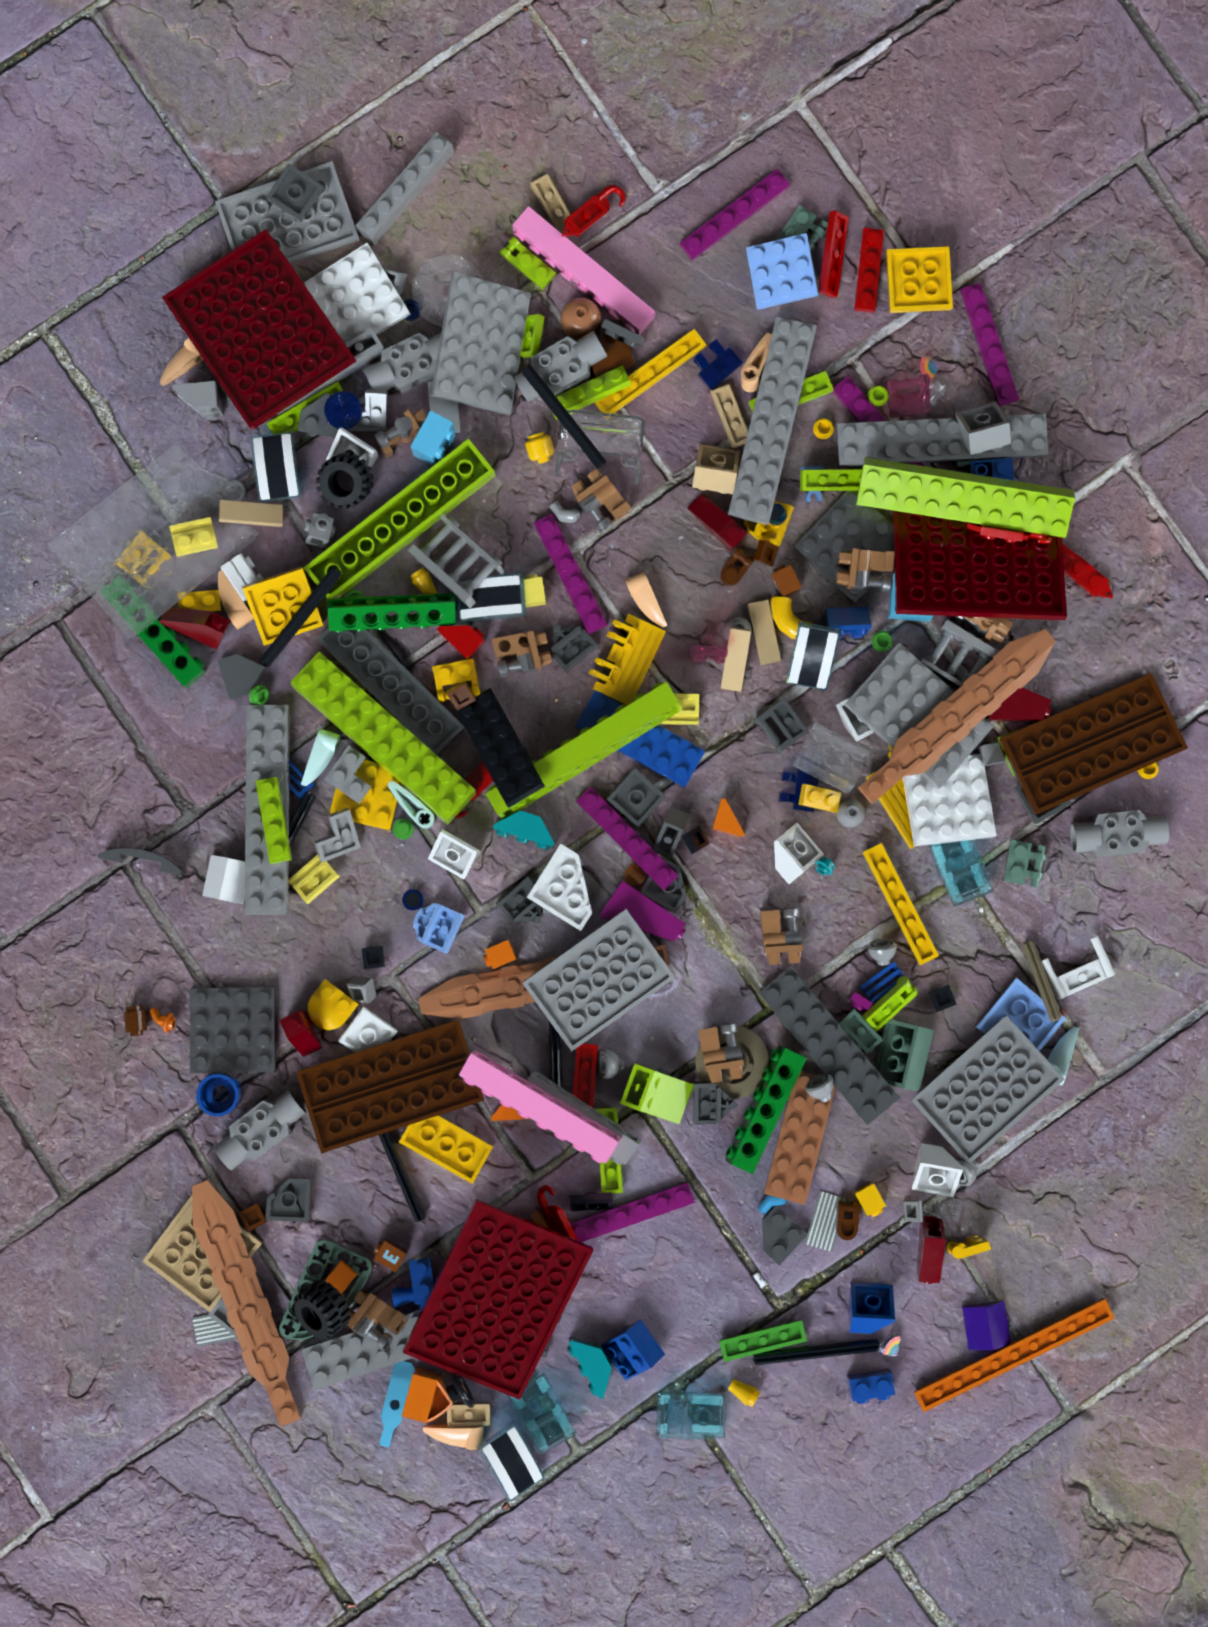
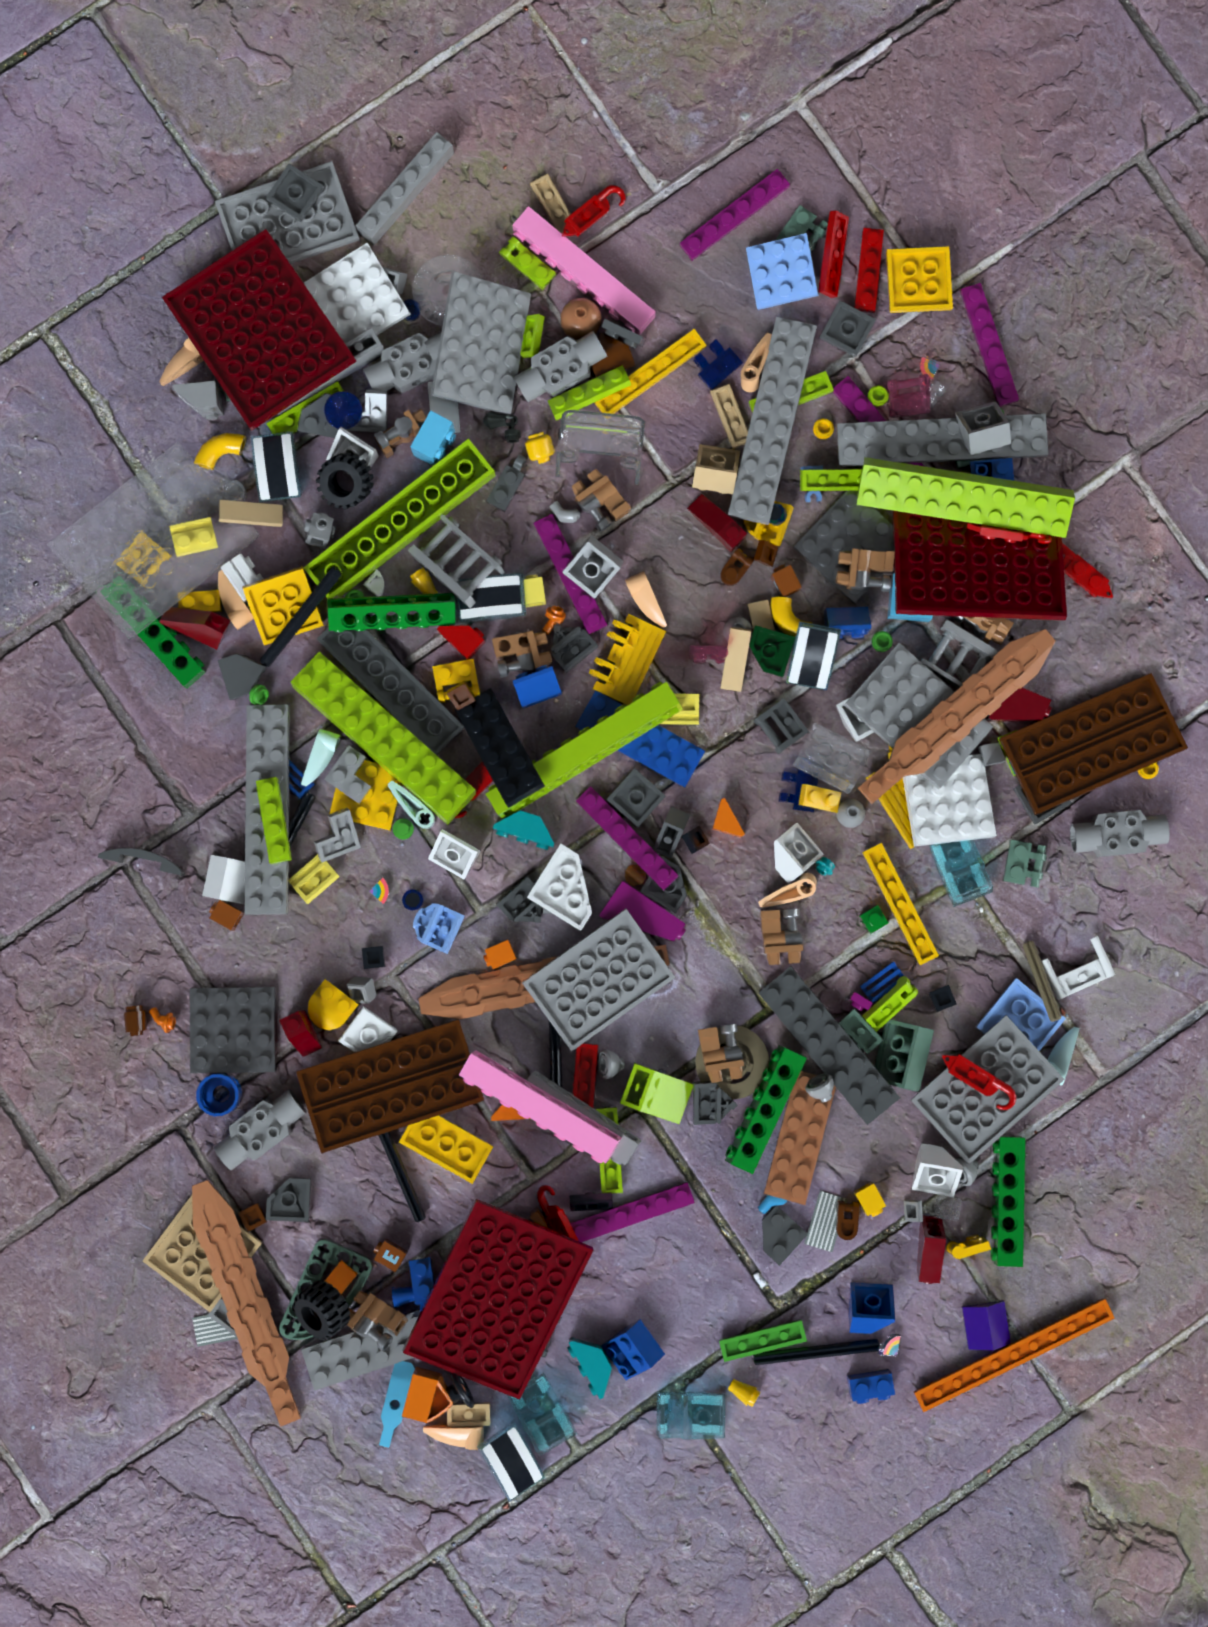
(219, 446): none -> yellow cylinder
(226, 914): none -> dark orange brick
(375, 583): none -> white tile
(380, 890): none -> tile
(494, 420): none -> pearl dark grey piece
(507, 484): none -> dark grey plate
(536, 686): none -> blue slope
(555, 616): none -> orange plate
(563, 416): black axle -> none
(593, 566): none -> light grey slope
(771, 650): none -> dark green plate
(791, 892): none -> light nougat piece
(847, 328): none -> dark grey plate
(874, 919): none -> green plate
(882, 950): light grey brick -> none
(979, 1078): none -> red plate
(1014, 1255): none -> green brick

